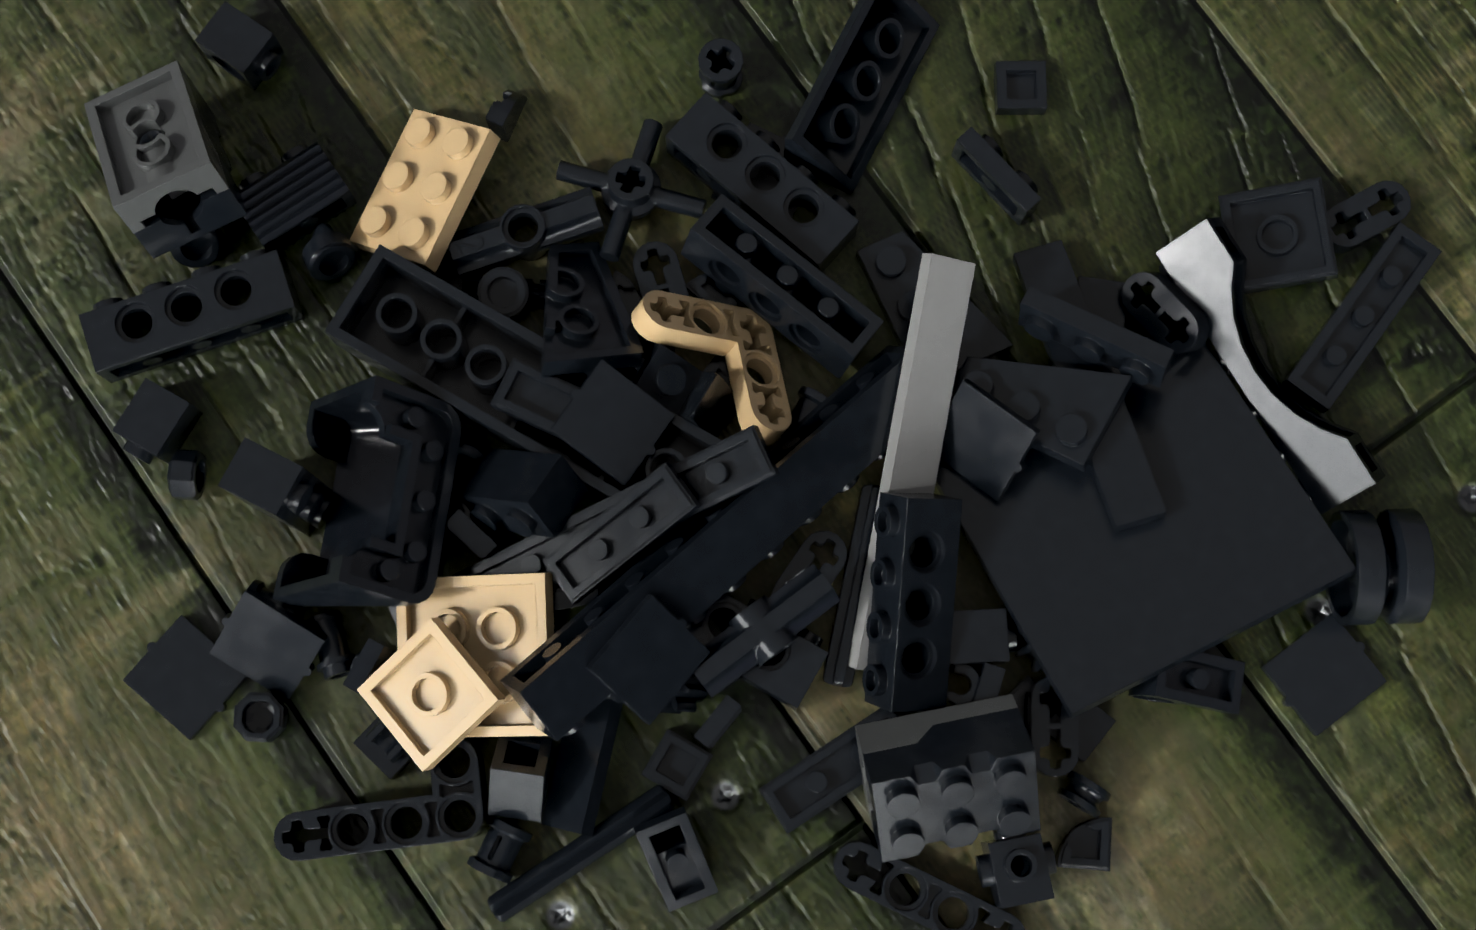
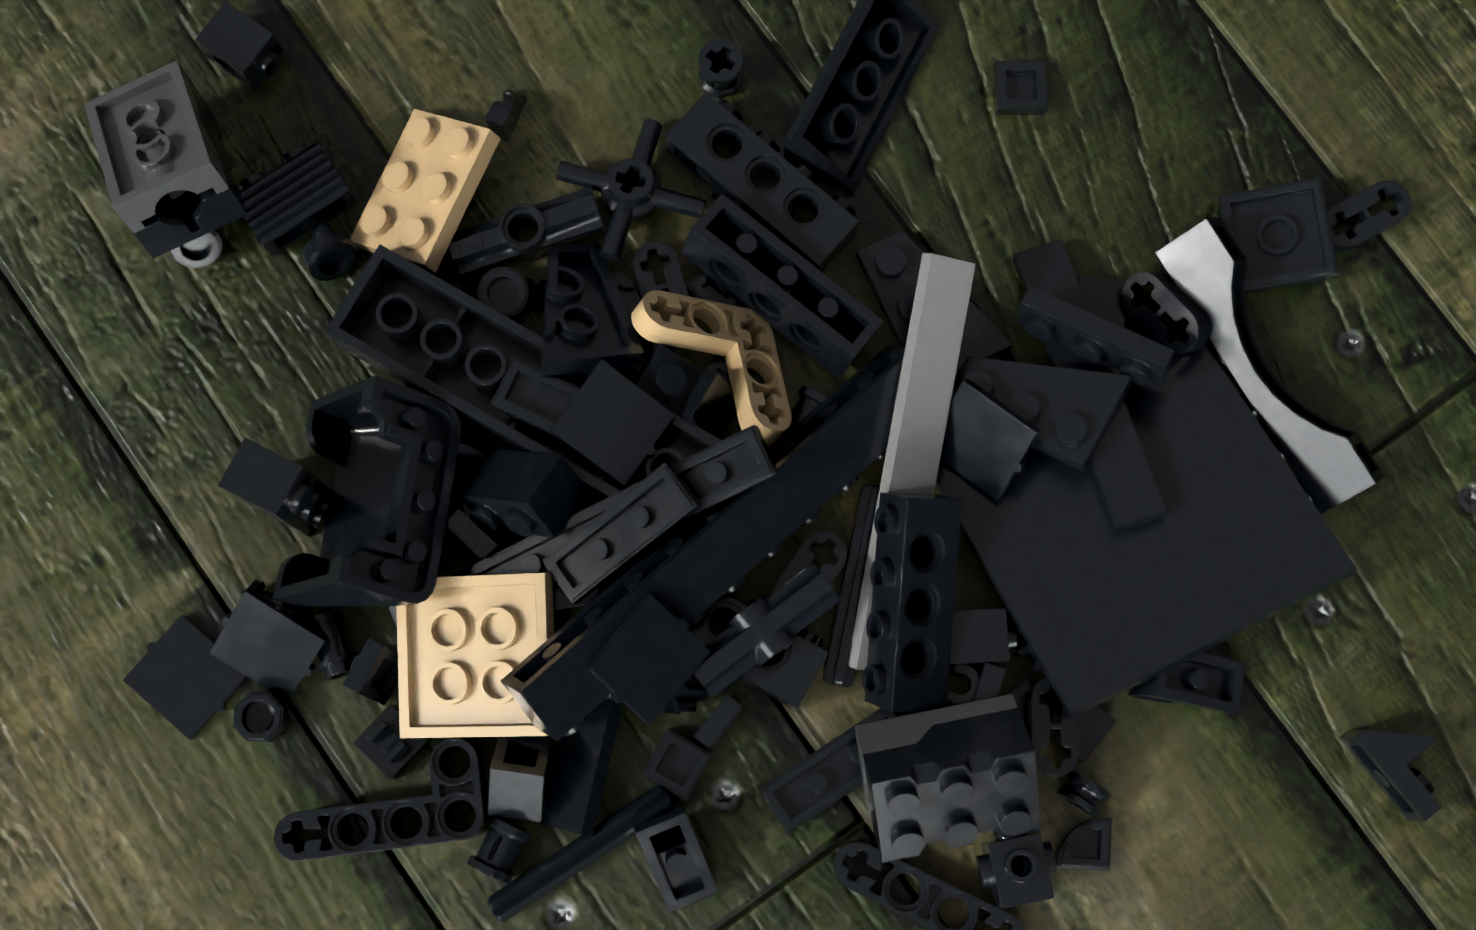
(113, 320): black brick -> none
(156, 423): black brick -> none
(187, 474): black tile -> none
(431, 694): tan plate -> none
(984, 163): black plate -> none
(1323, 674): black piece -> none
(1361, 317): black plate -> none
(1386, 761): none -> black slope
(1392, 567): black wheel -> none

